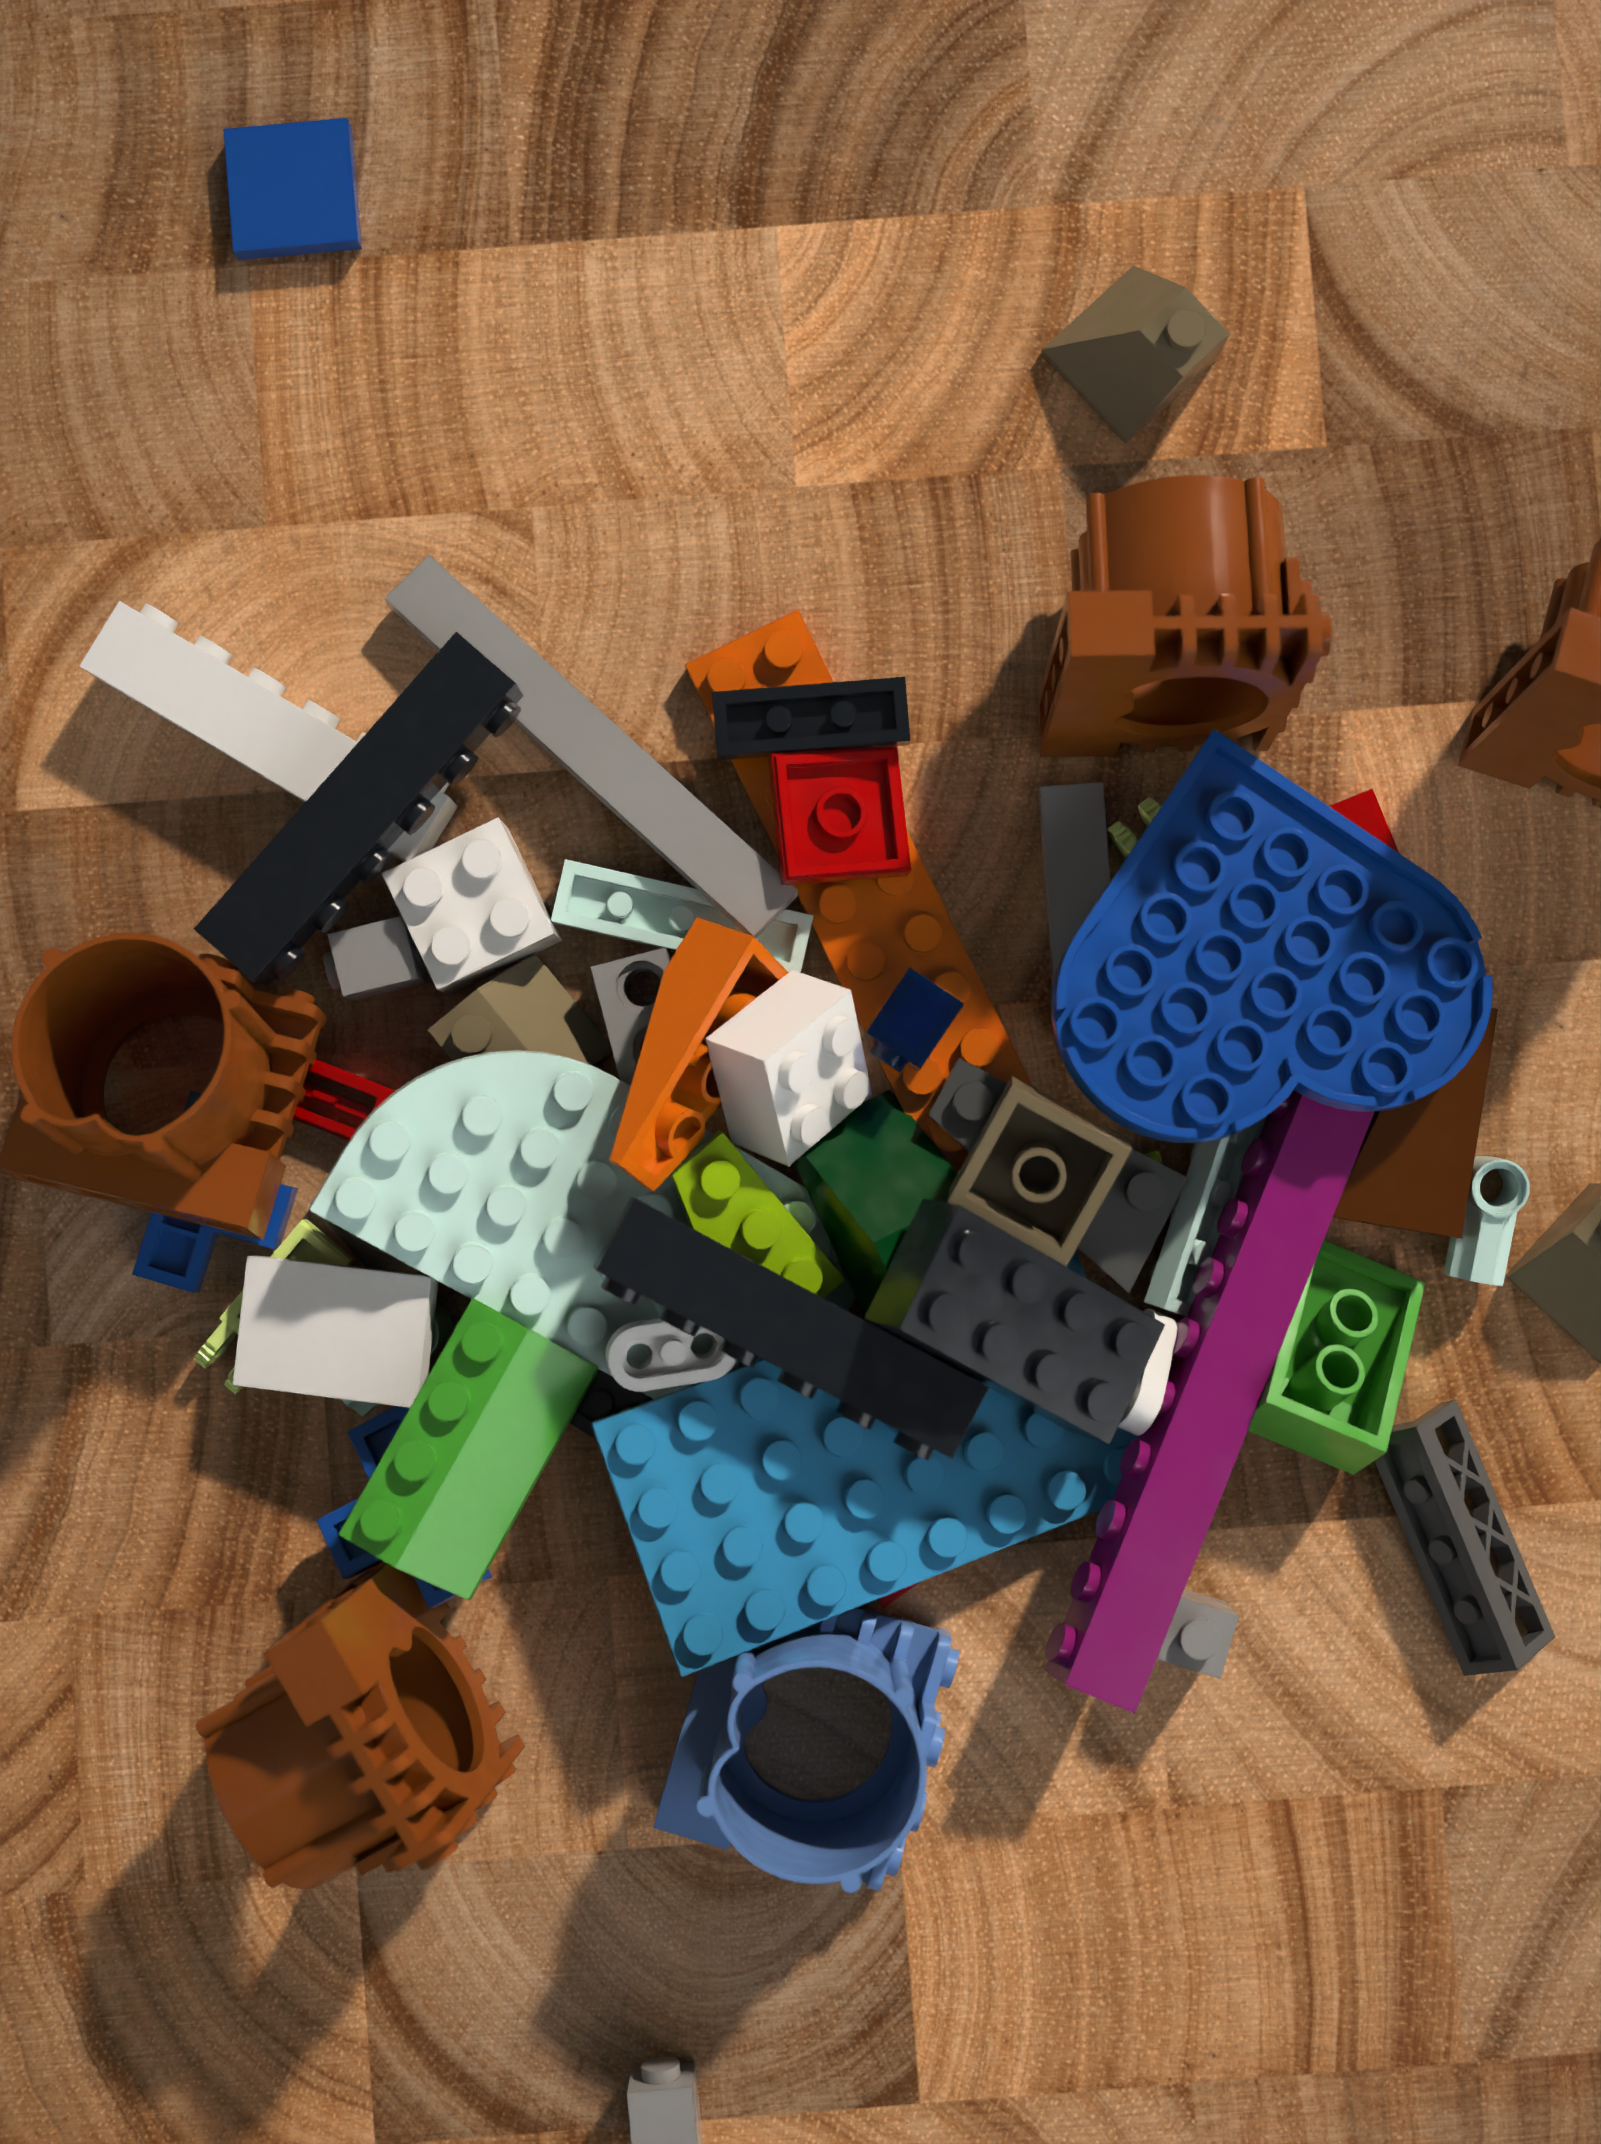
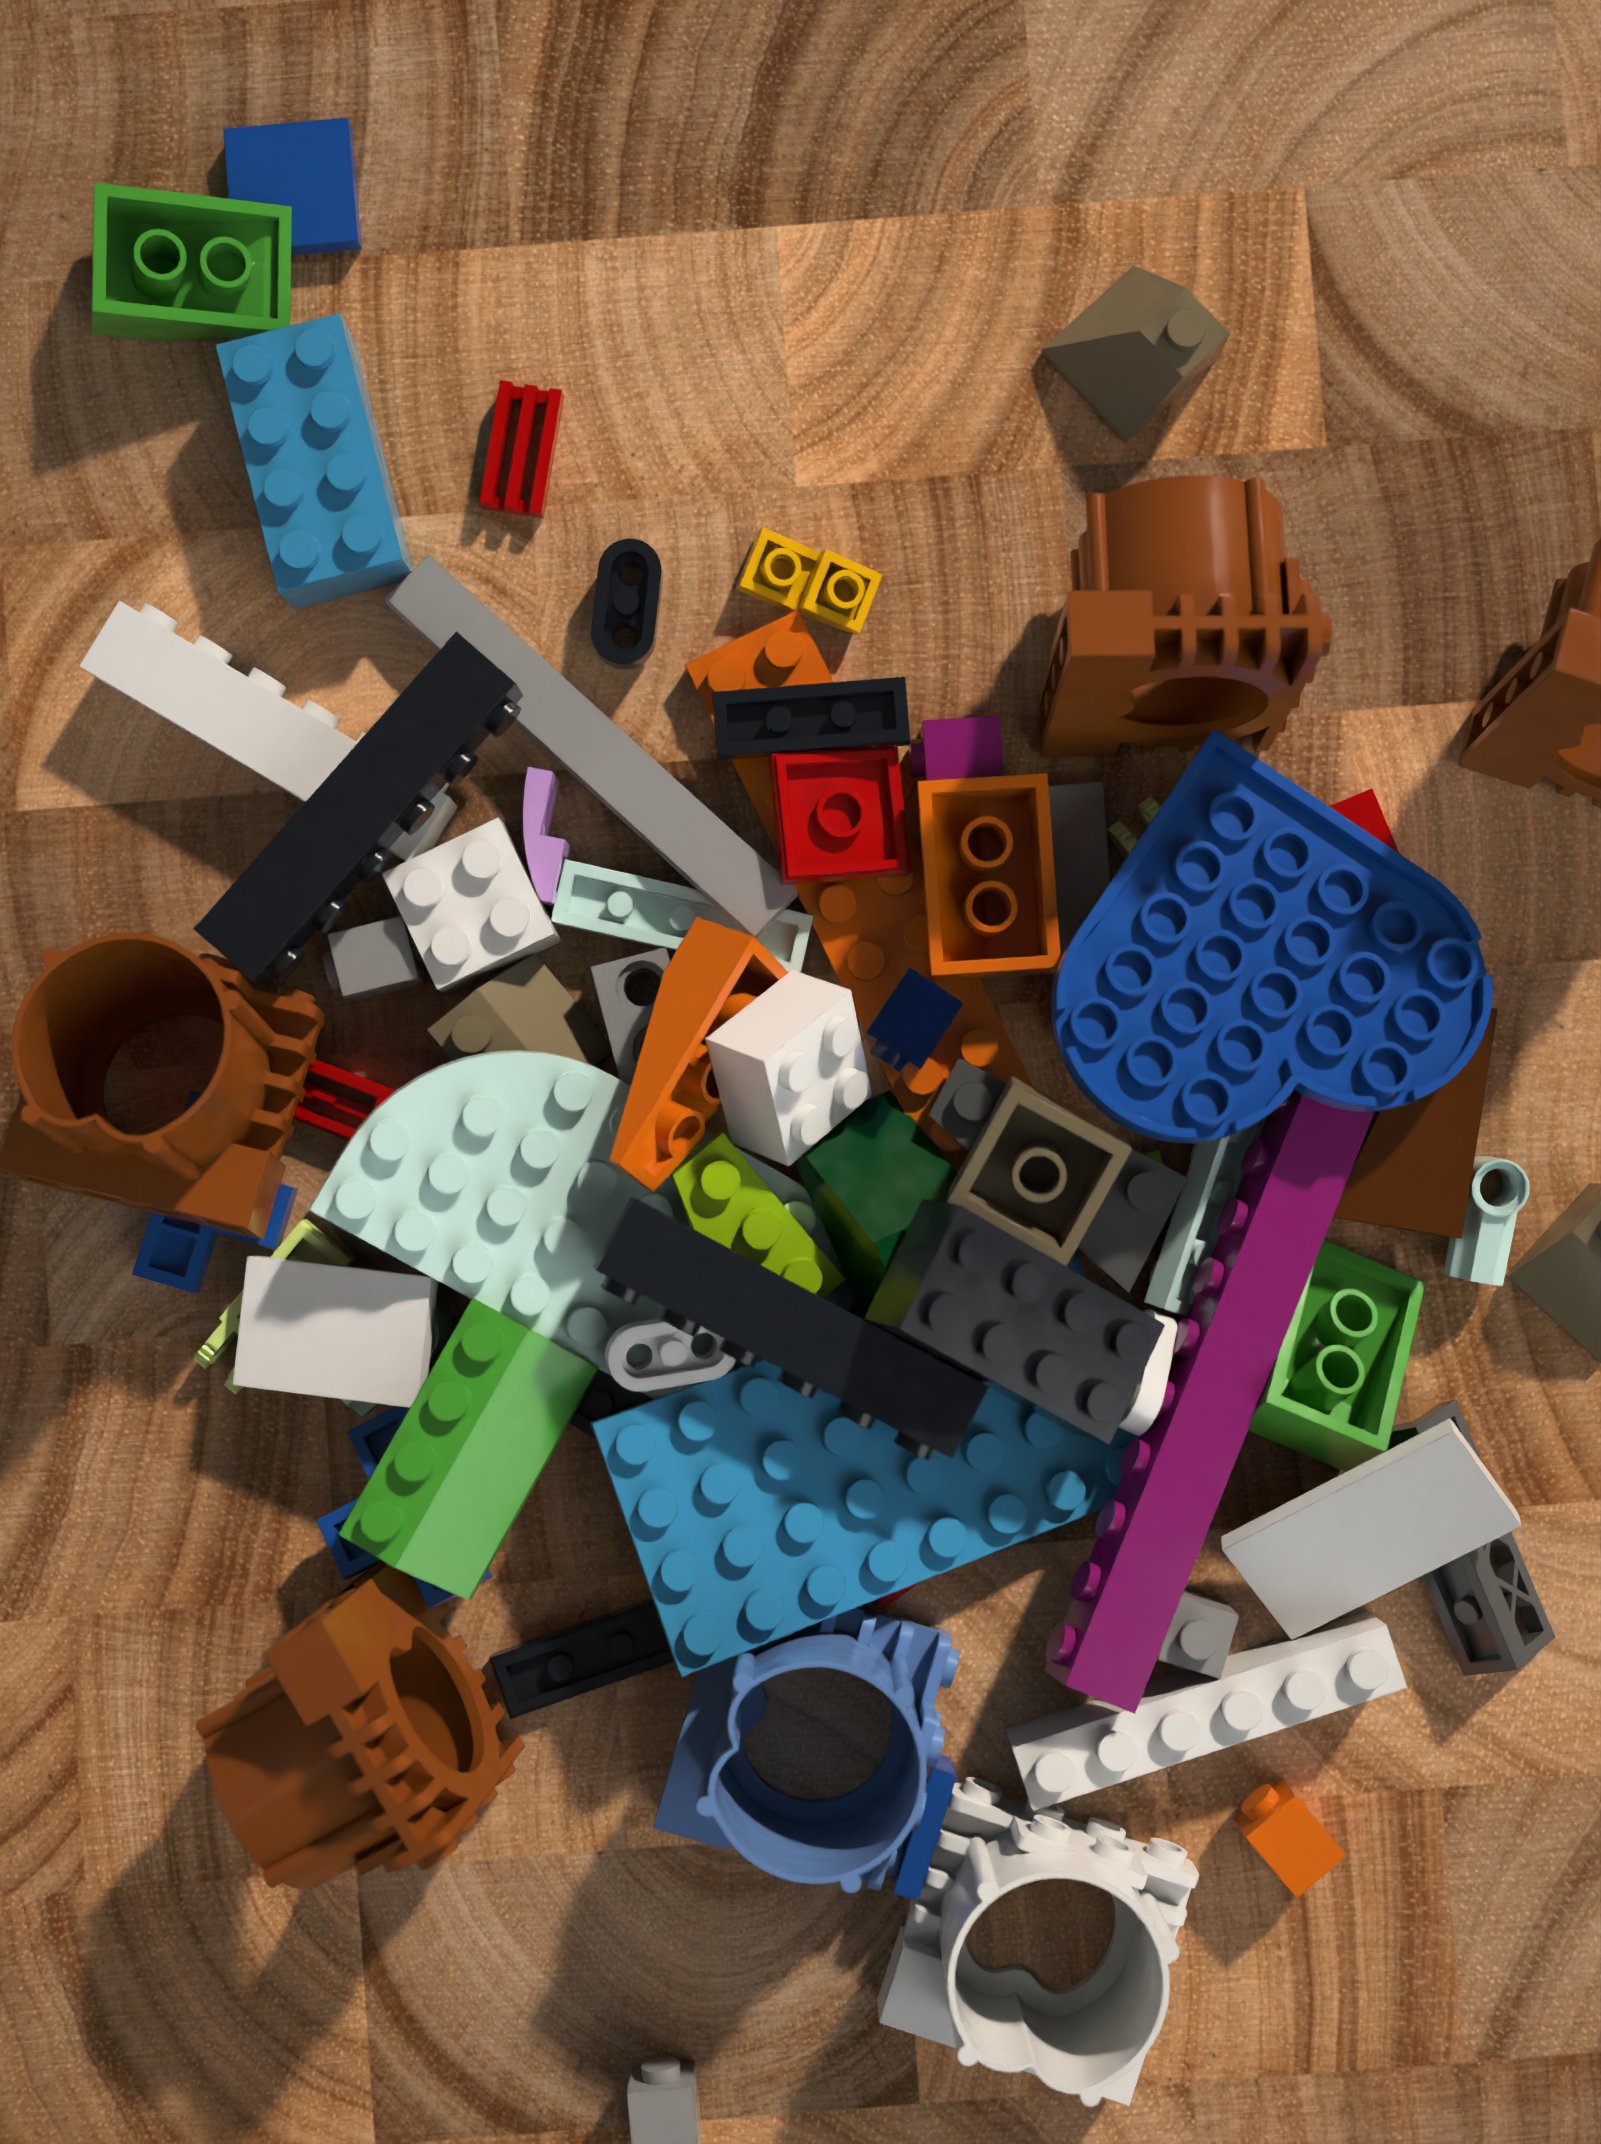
(187, 265): none -> bright green slope
(315, 461): none -> dark azure brick
(529, 399): none -> red tile
(543, 853): none -> lavender slope
(581, 1658): none -> black tile
(626, 606): none -> black plate
(815, 583): none -> yellow slope
(921, 1844): none -> blue tile
(957, 749): none -> magenta brick
(989, 876): none -> orange slope
(1074, 2037): none -> white hose
(1201, 1714): none -> white brick
(1288, 1836): none -> orange brick
(1371, 1530): none -> white tile

